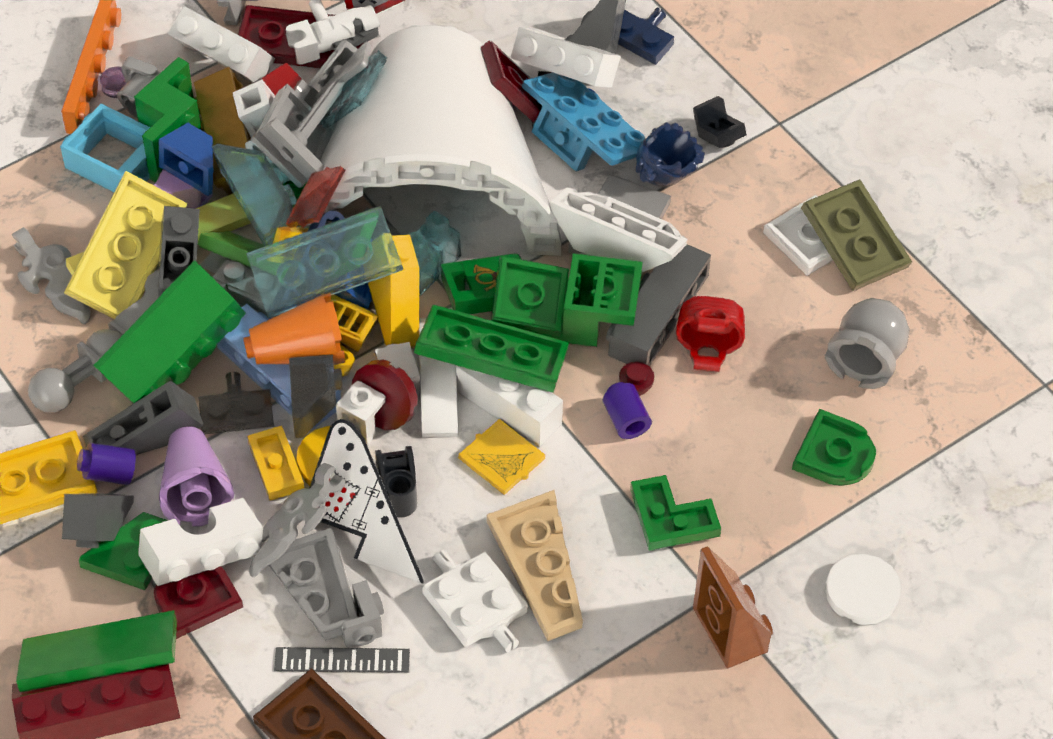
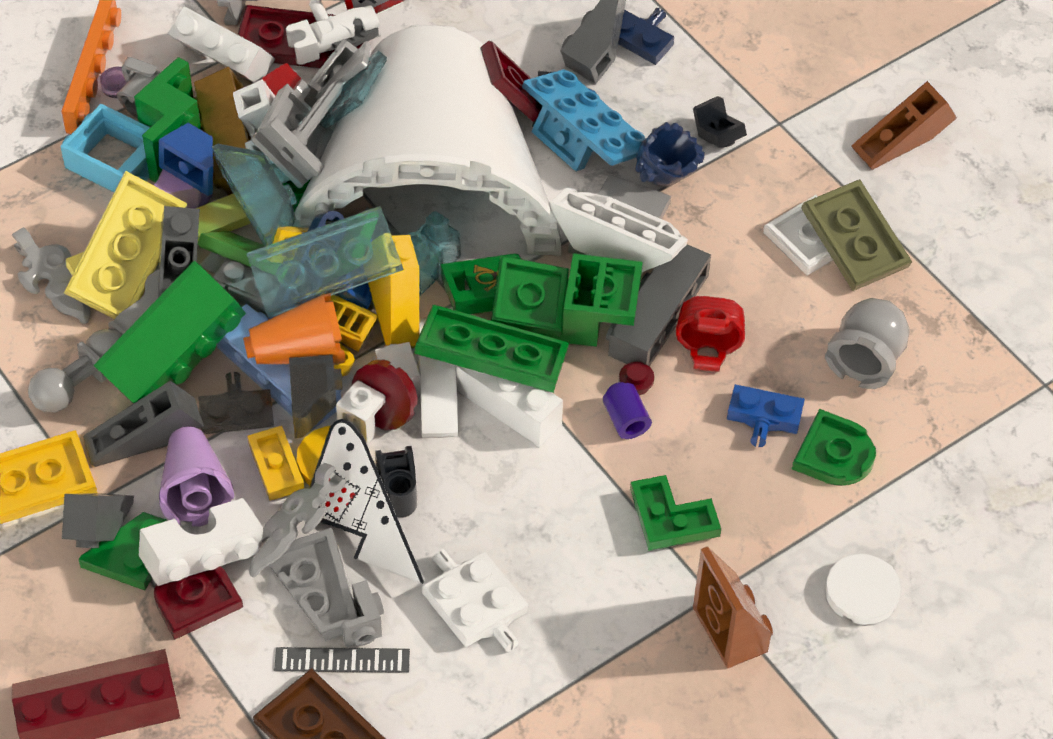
(97, 651): green tile -> none
(107, 463): dark purple brick -> none
(315, 197): clear red piece -> none
(501, 456): yellow piece -> none
(537, 555): tan wing -> none
(564, 57): white arch -> none
(765, 411): none -> blue plate
(905, 127): none -> dark orange slope

